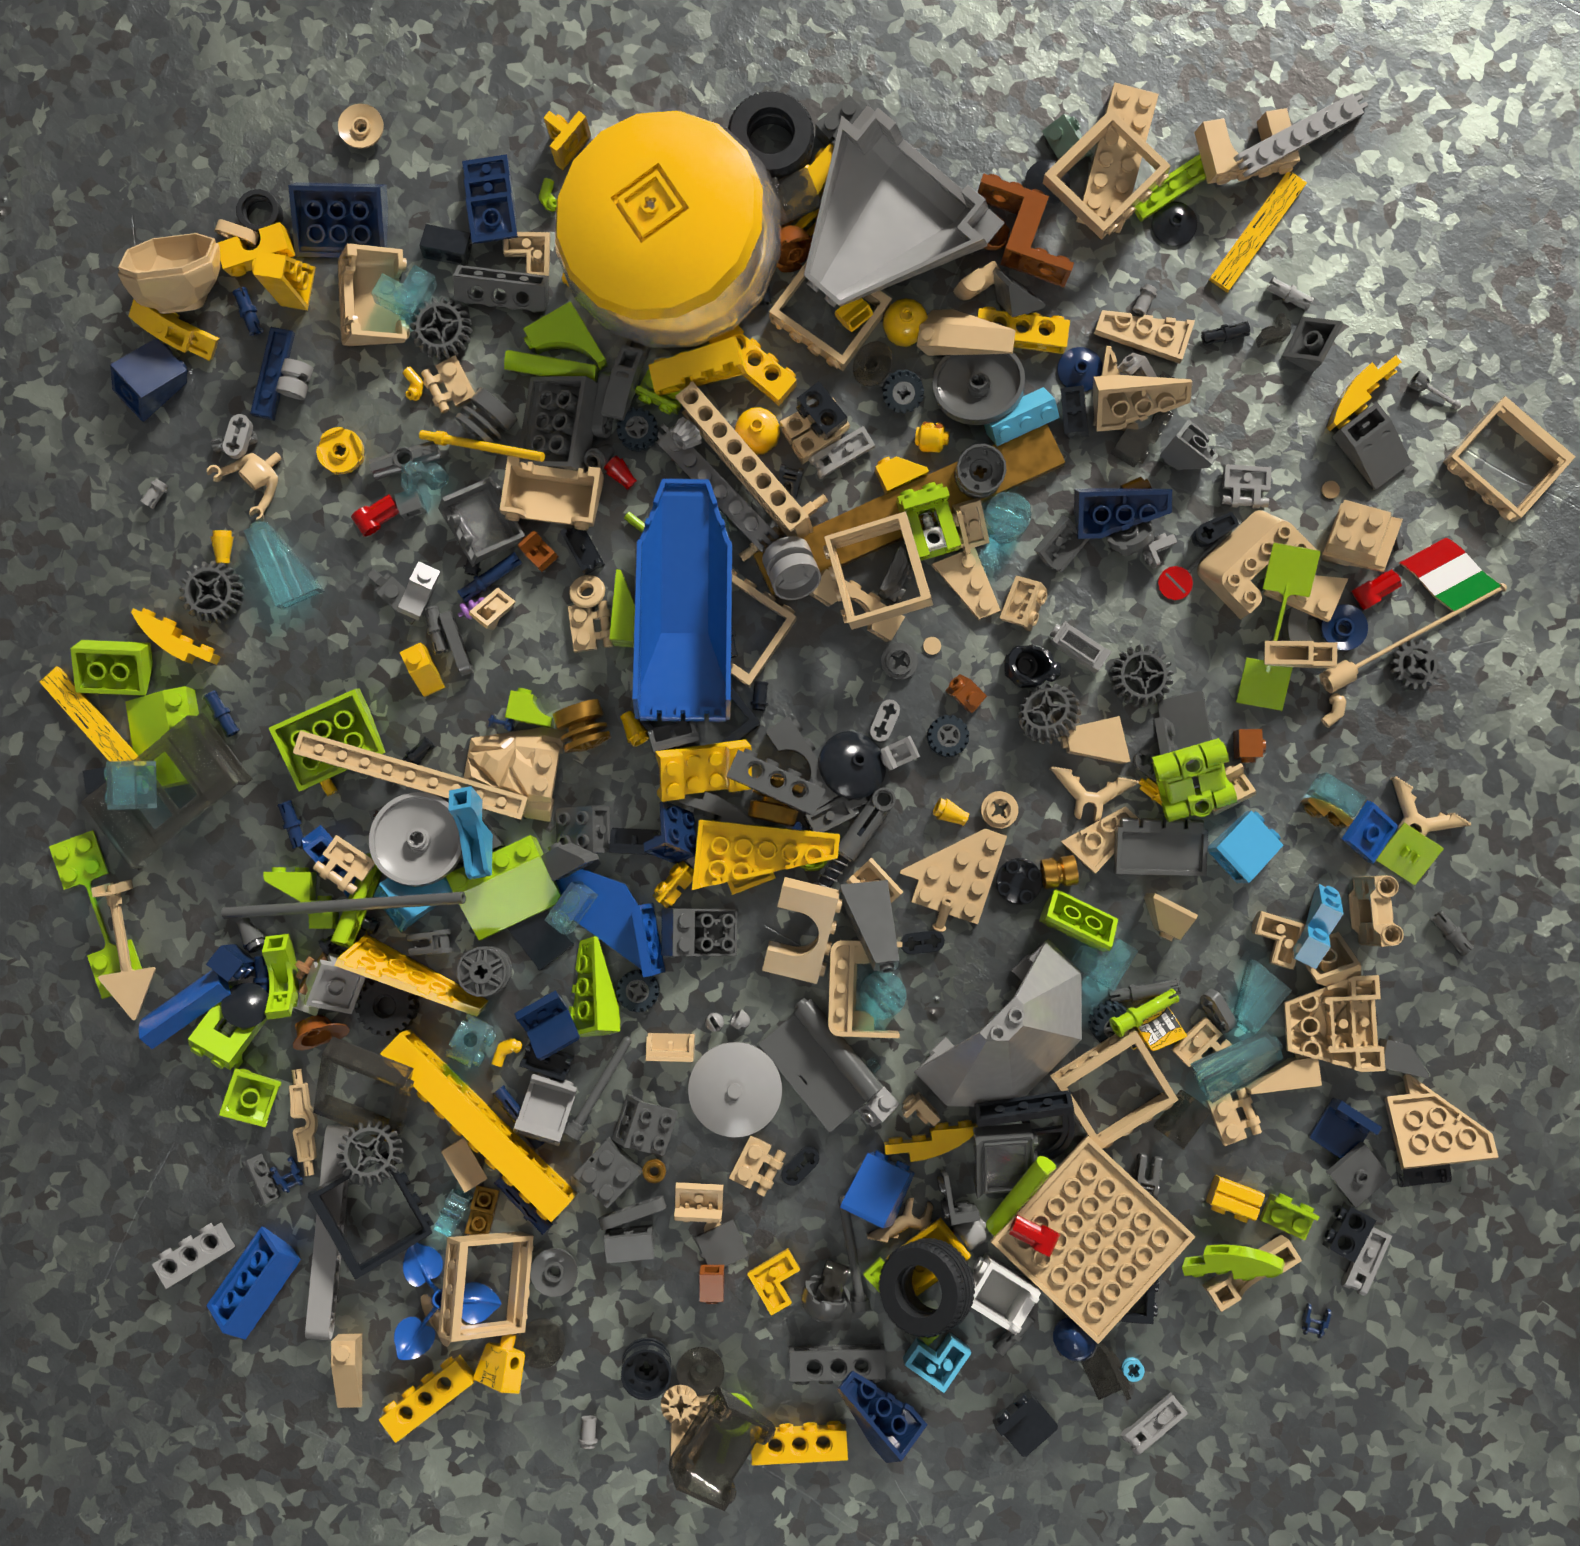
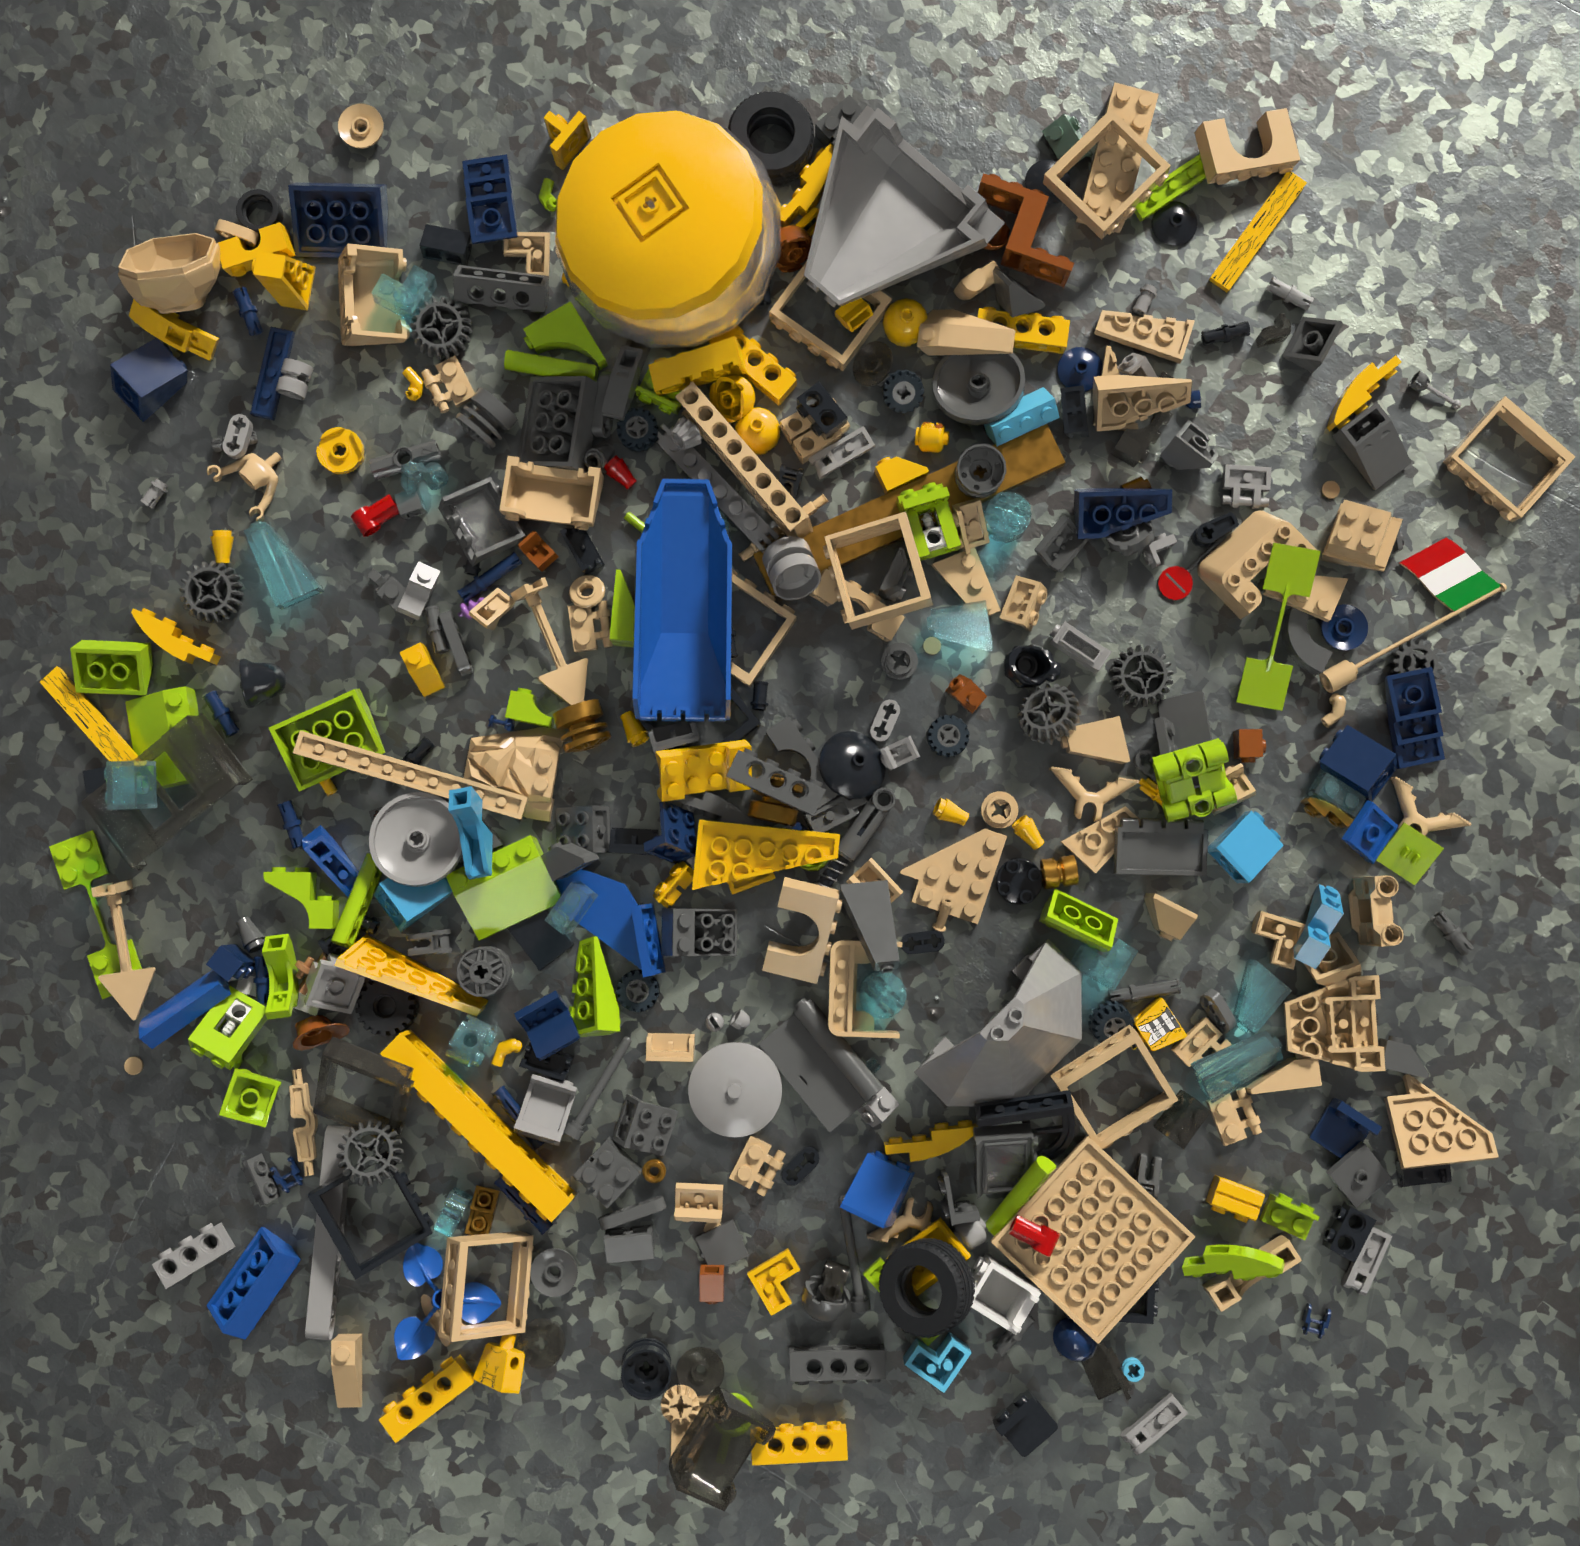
(133, 1065): none -> tan piece
(245, 1005): black dish -> none
(260, 681): none -> black piece
(344, 905): dark grey piece -> none
(348, 858): tan plate -> none
(442, 438): yellow bar -> none
(464, 1164): tan hinge -> none
(567, 680): none -> tan piece
(588, 1432): light grey pin -> none
(732, 397): none -> yellow cylinder
(796, 195): clear smoke bracket -> none
(885, 1421): dark blue wedge -> none
(924, 1109): tan bracket -> none
(963, 624): none -> clear light blue slope
(1028, 832): none -> yellow cone
(1135, 1017): lime pin -> none
(1195, 402): none -> dark blue hinge
(1301, 134): light grey hinge -> none
(1301, 654): tan slope -> none
(1359, 762): none -> dark blue slope
(1374, 590): red piece -> none
(1414, 717): none -> dark blue slope

